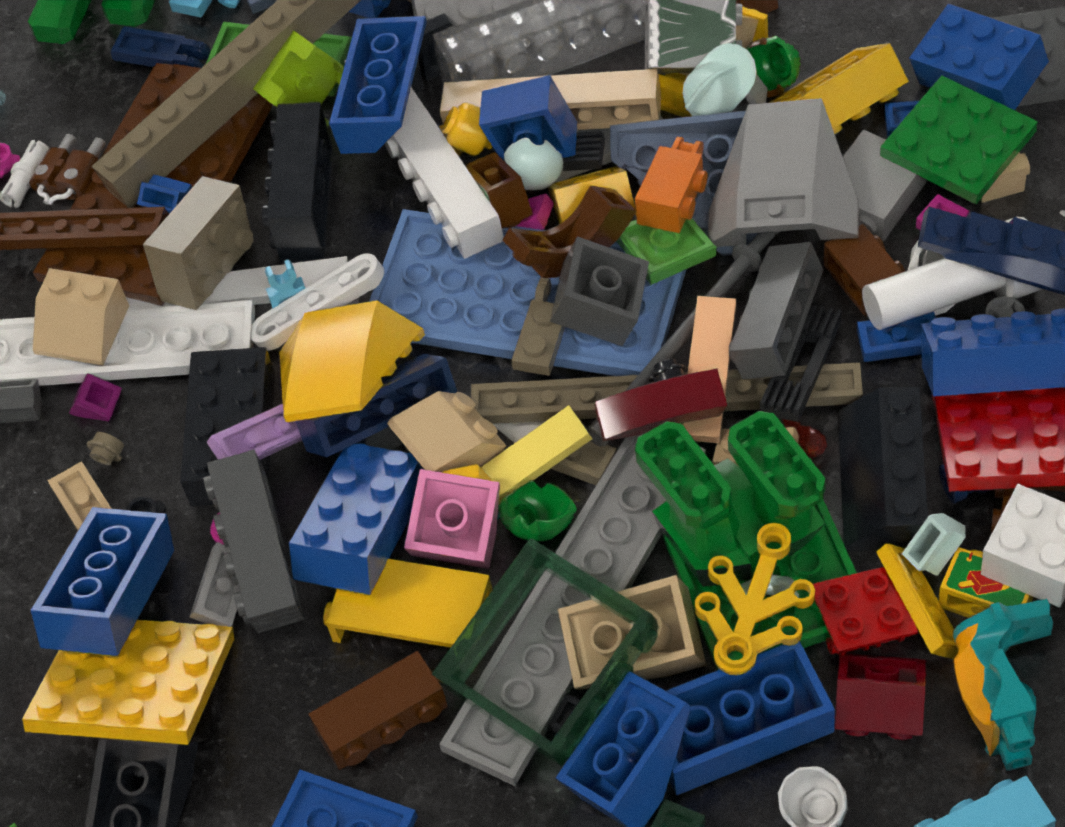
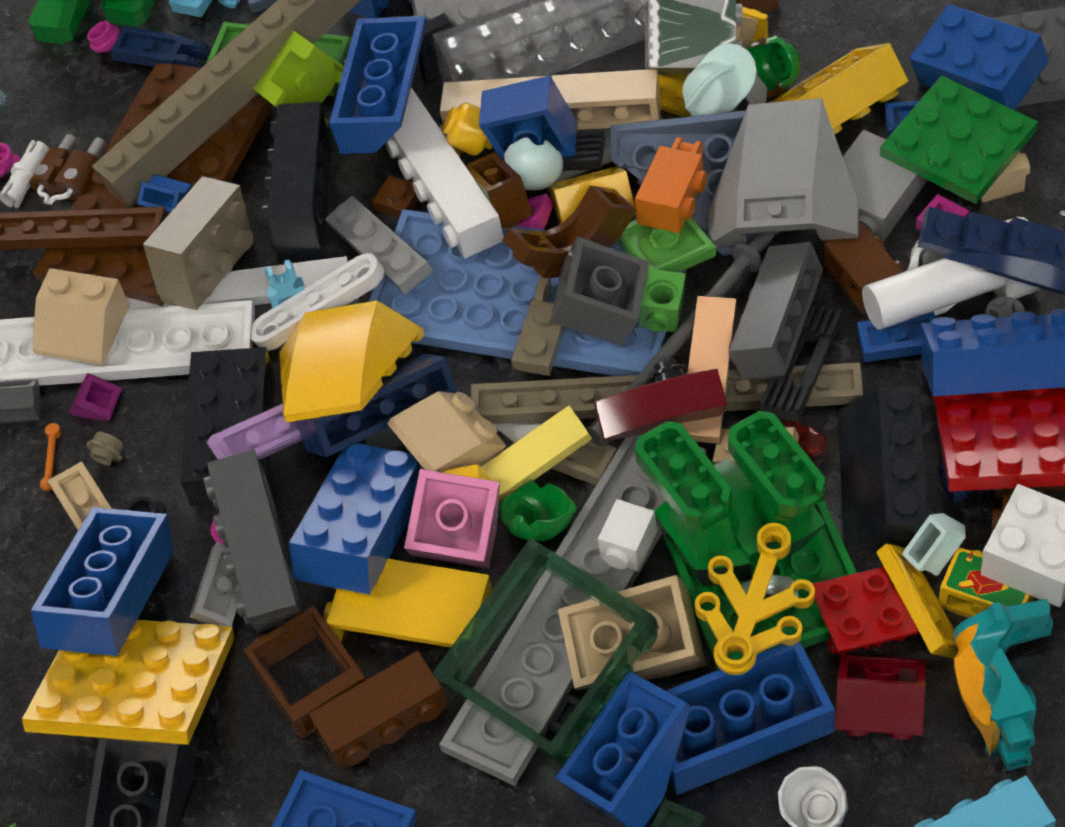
(53, 432): none -> orange hinge
(103, 36): none -> dark pink plate
(285, 640): none -> reddish brown window
(370, 235): none -> light grey plate
(394, 197): none -> reddish brown plate
(627, 535): none -> white brick
(666, 288): none -> bright green brick

